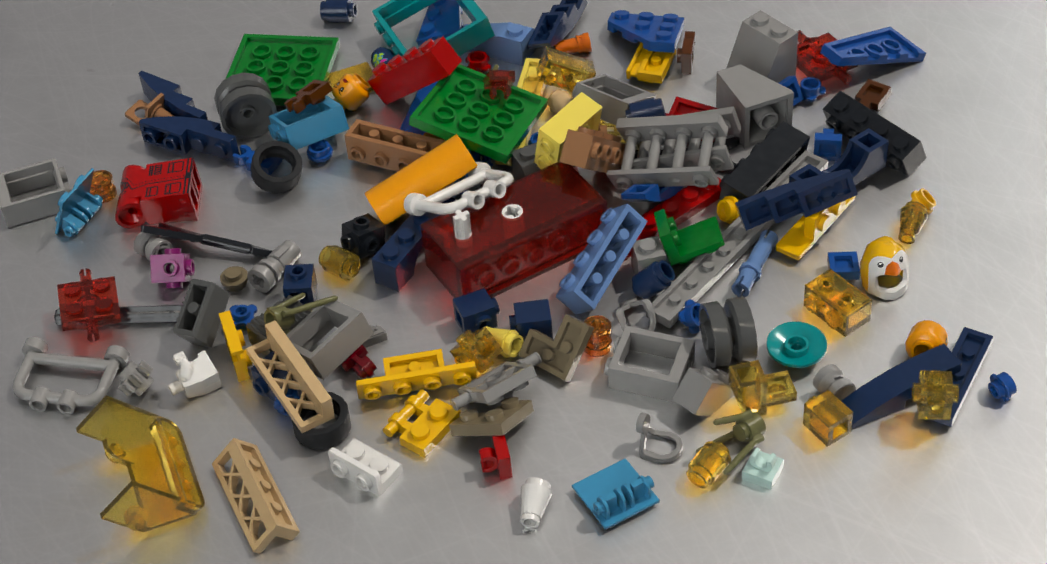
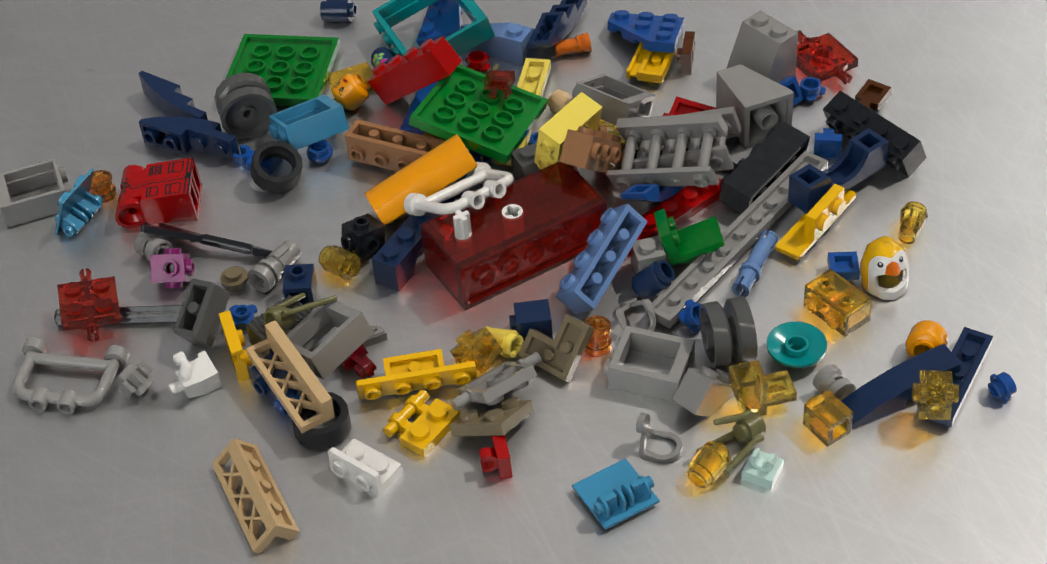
(153, 109): medium nougat bracket -> none
(157, 460): clear yellow windscreen -> none
(310, 94): reddish brown plate -> none
(476, 311): dark blue brick -> none
(534, 500): white cone -> none
(563, 69): clear yellow brick -> none
(646, 108): dark blue brick -> none
(727, 209): yellow plate -> none
(796, 197): dark blue slope -> none
(873, 47): blue wing -> none
(925, 198): yellow plate -> none

